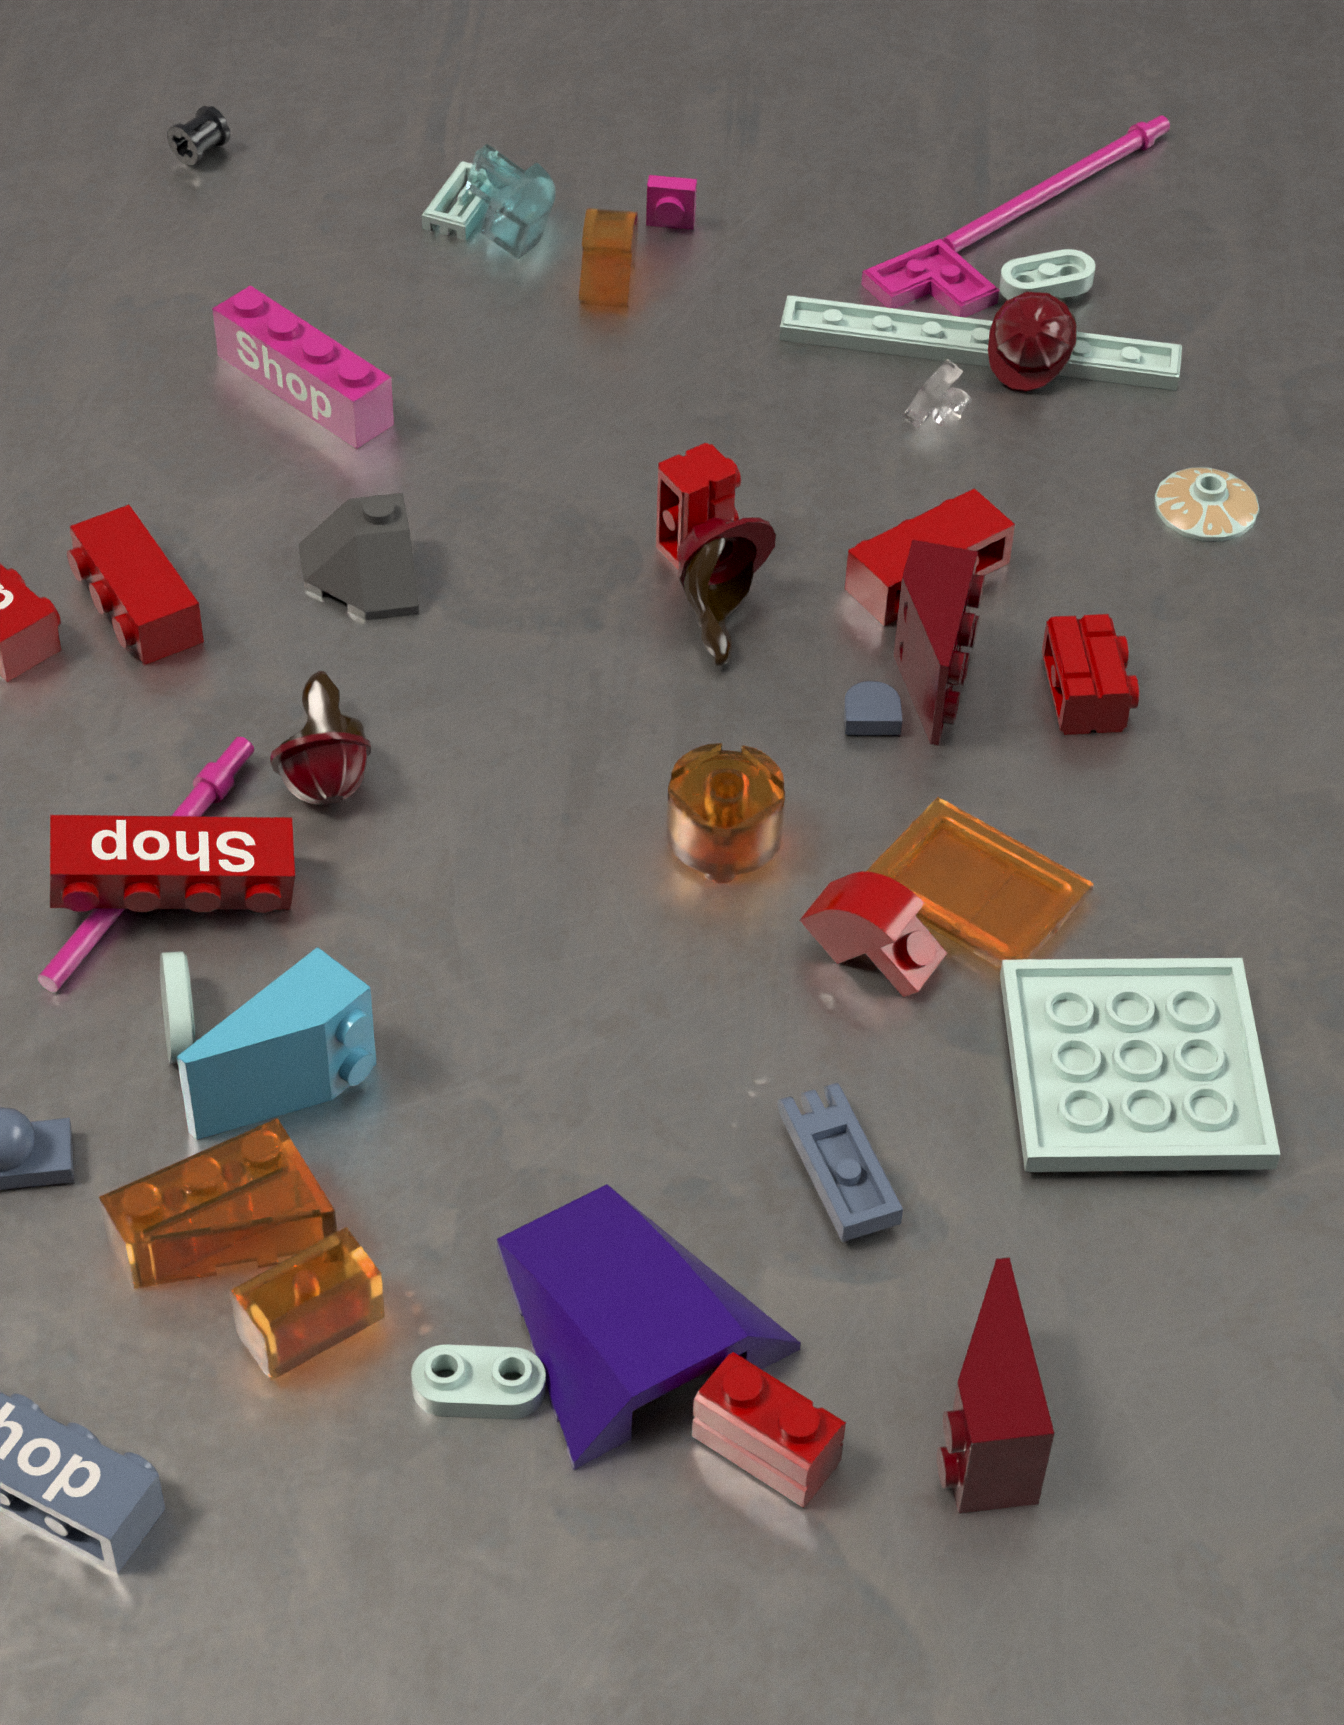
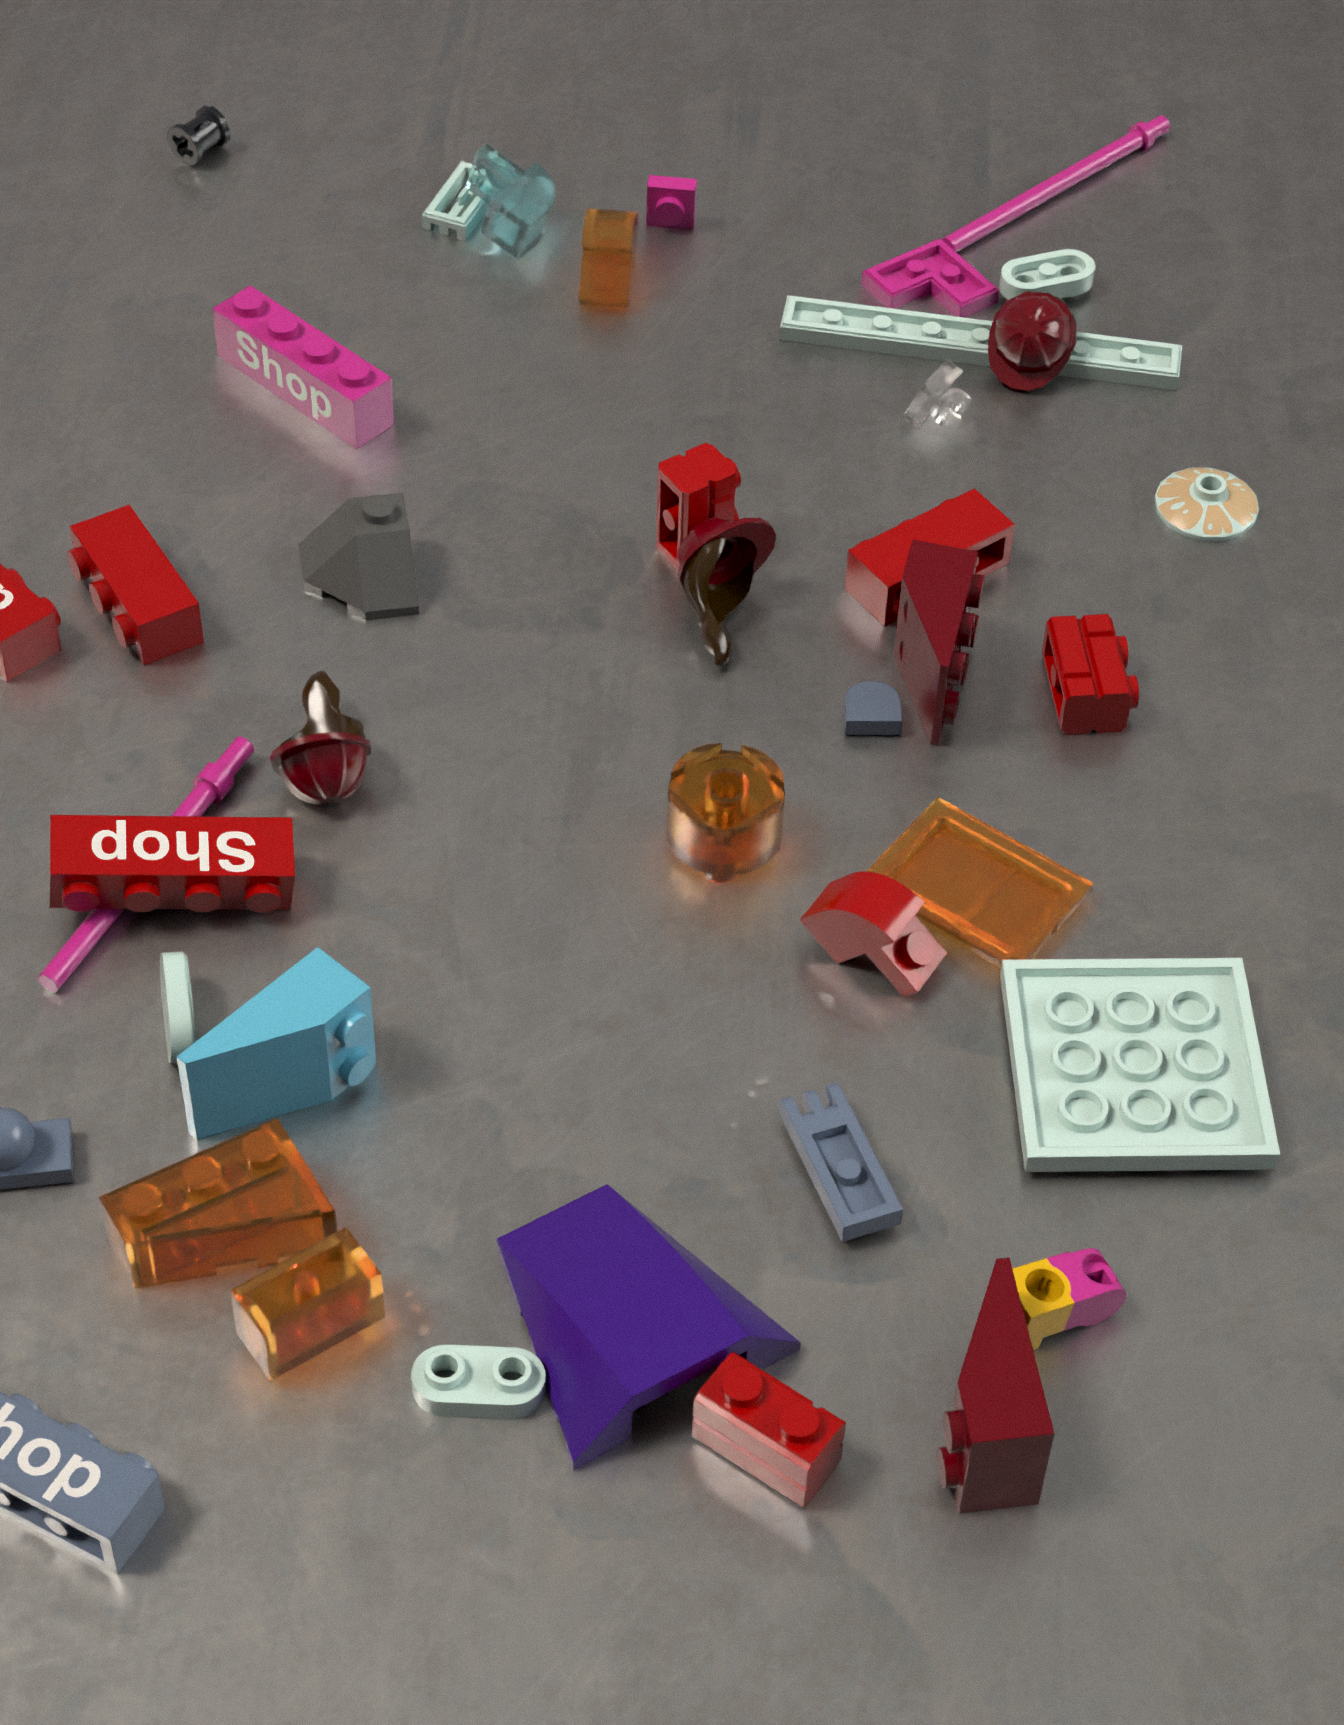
(1067, 1292): none -> leg

